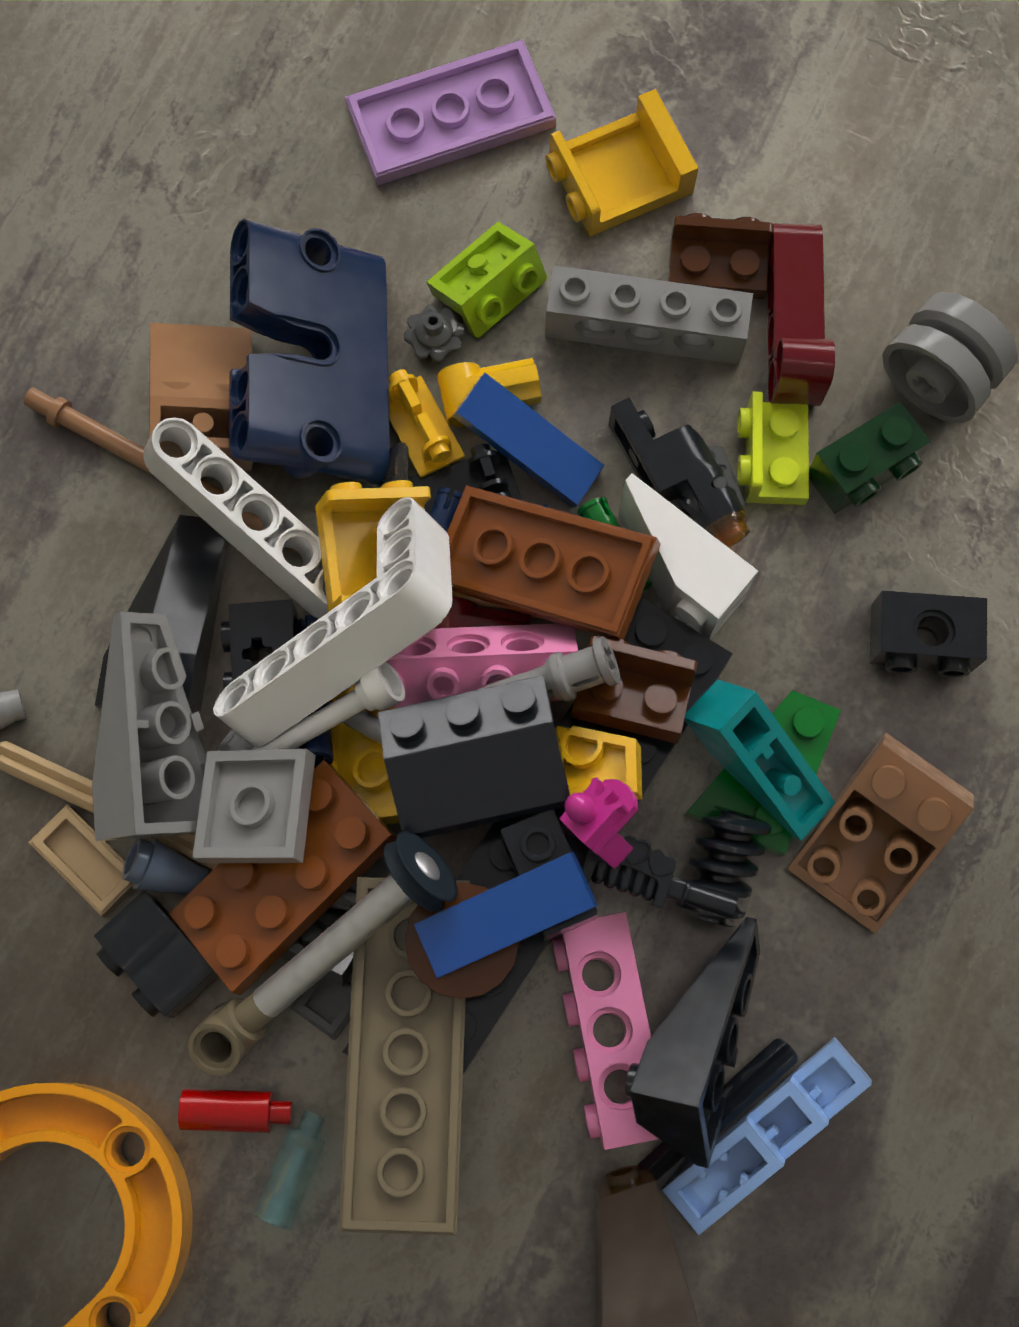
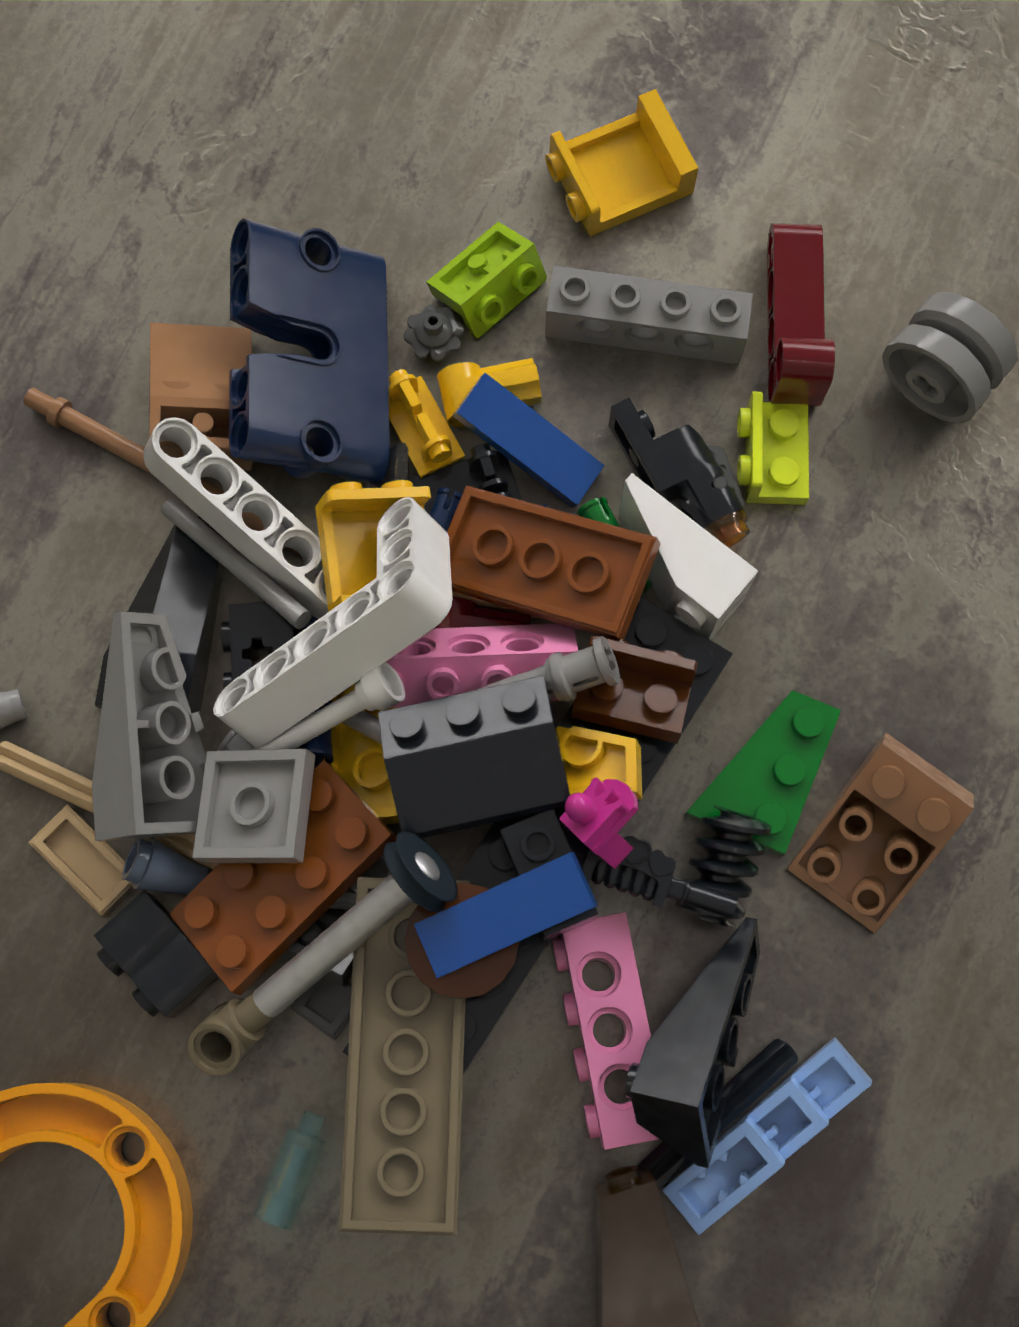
(231, 1111): red cylinder -> none
(236, 563): none -> light grey bar
(450, 112): lavender tile -> none
(721, 253): reddish brown bracket -> none
(759, 755): teal slope -> none
(868, 457): dark green brick -> none
(955, 620): black brick -> none

